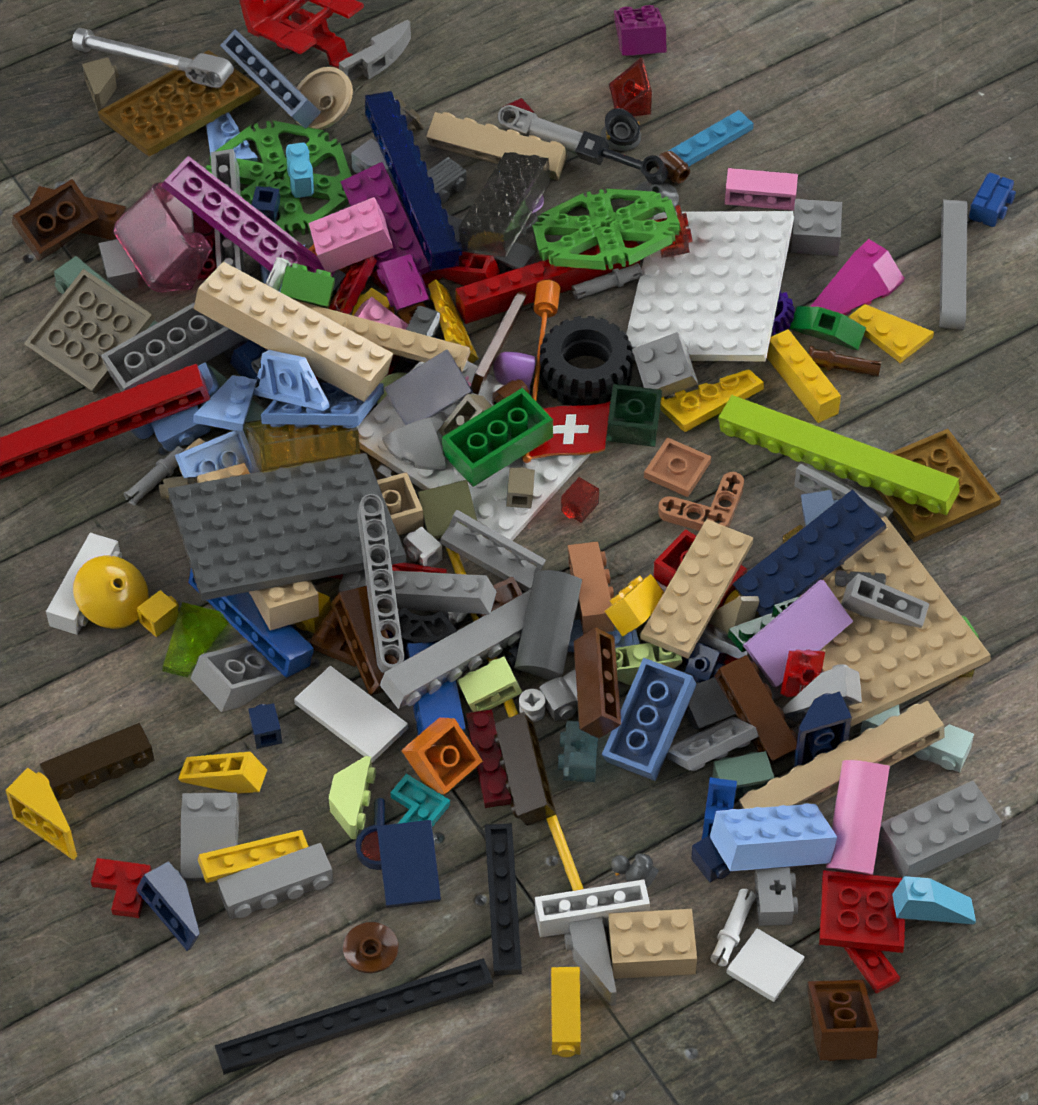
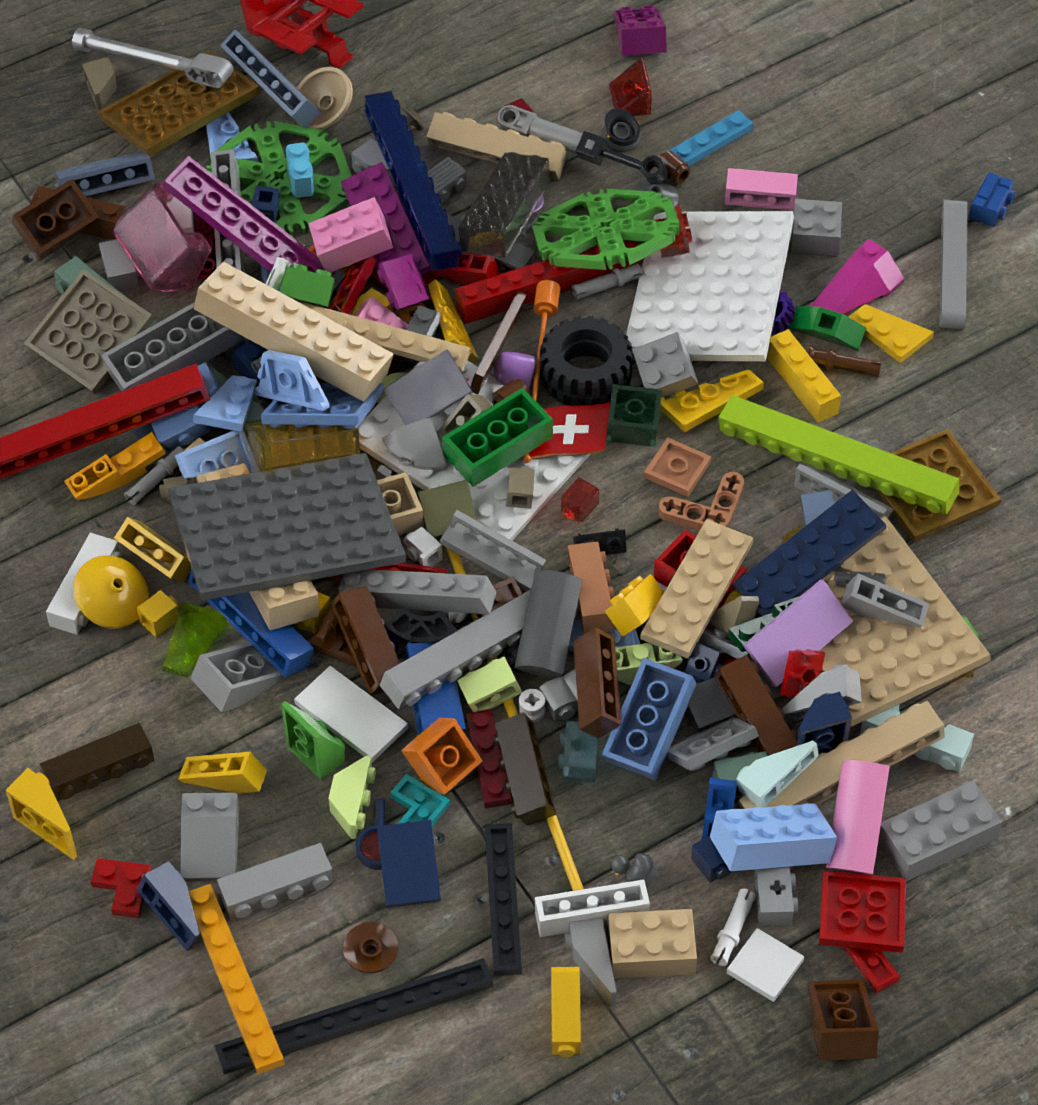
(109, 173): none -> sand blue brick
(109, 474): none -> light orange slope
(154, 549): none -> yellow brick
(235, 981): none -> light orange plate
(247, 855): yellow plate -> none
(265, 725): dark blue brick -> none
(311, 741): none -> bright green slope
(380, 571): light grey beam -> none
(382, 53): light grey slope -> none
(609, 541): none -> black hinge
(772, 774): none -> light aqua slope
(931, 901): medium azure slope -> none

